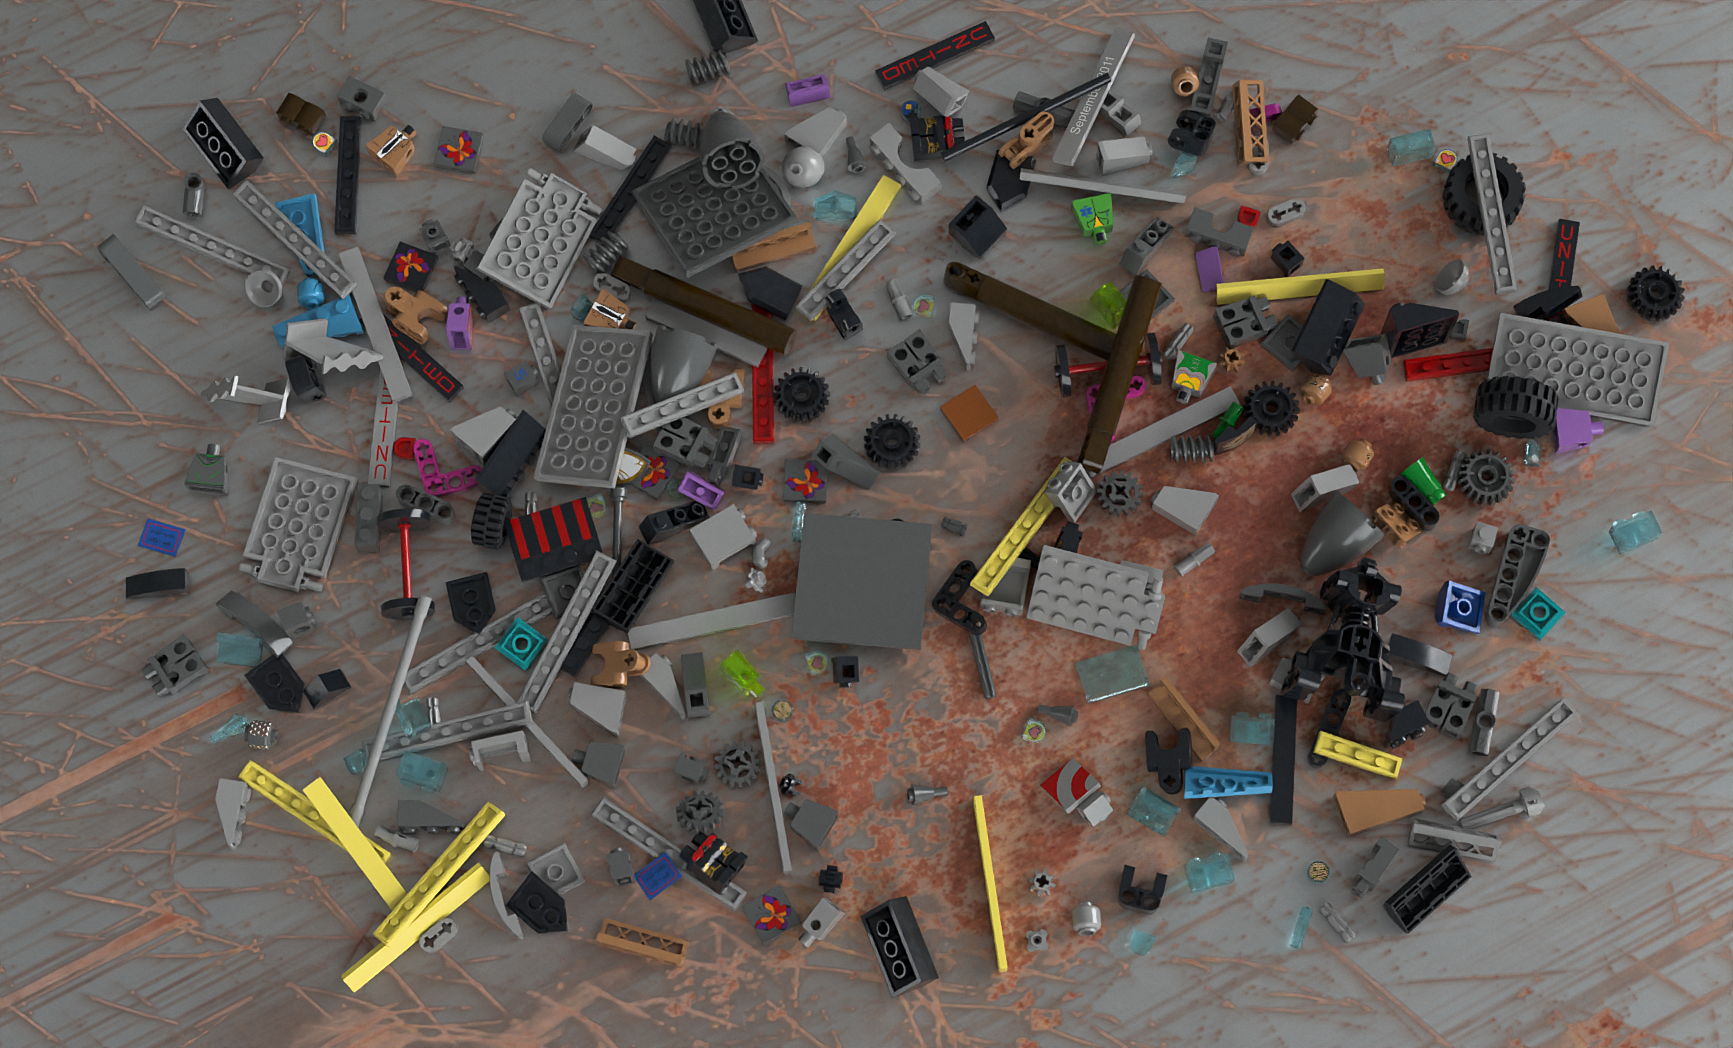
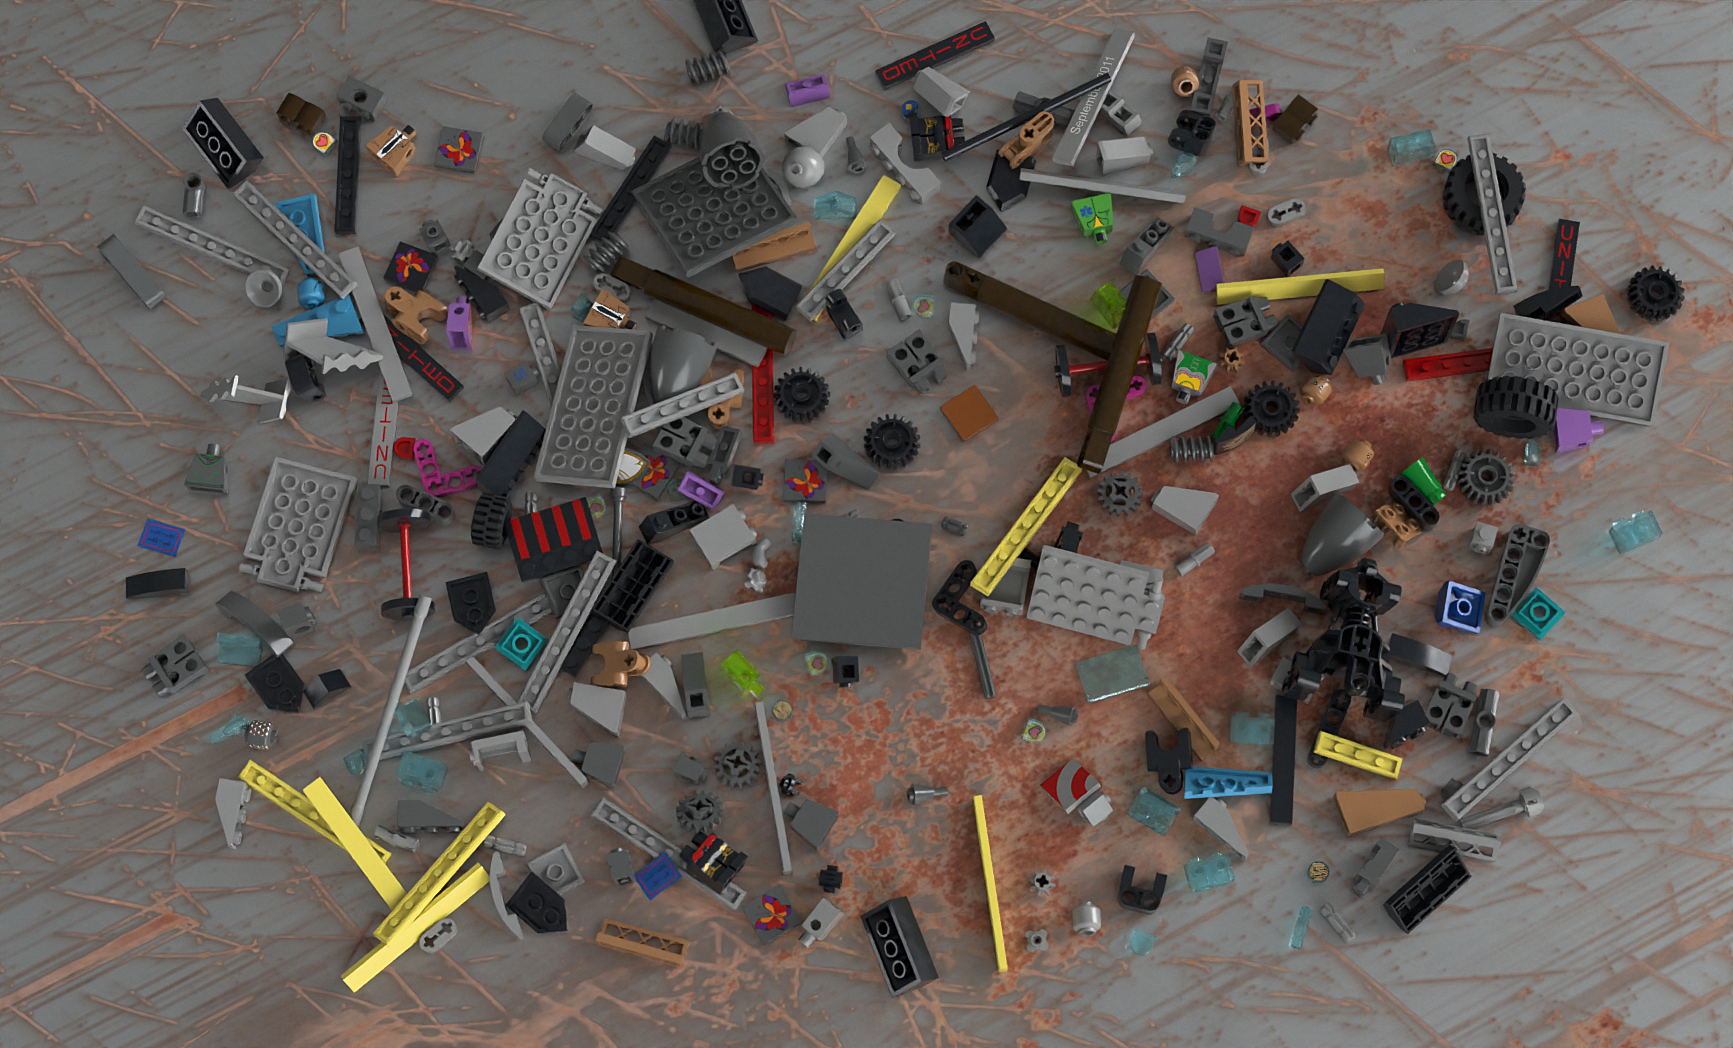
(1071, 490): light grey plate -> none

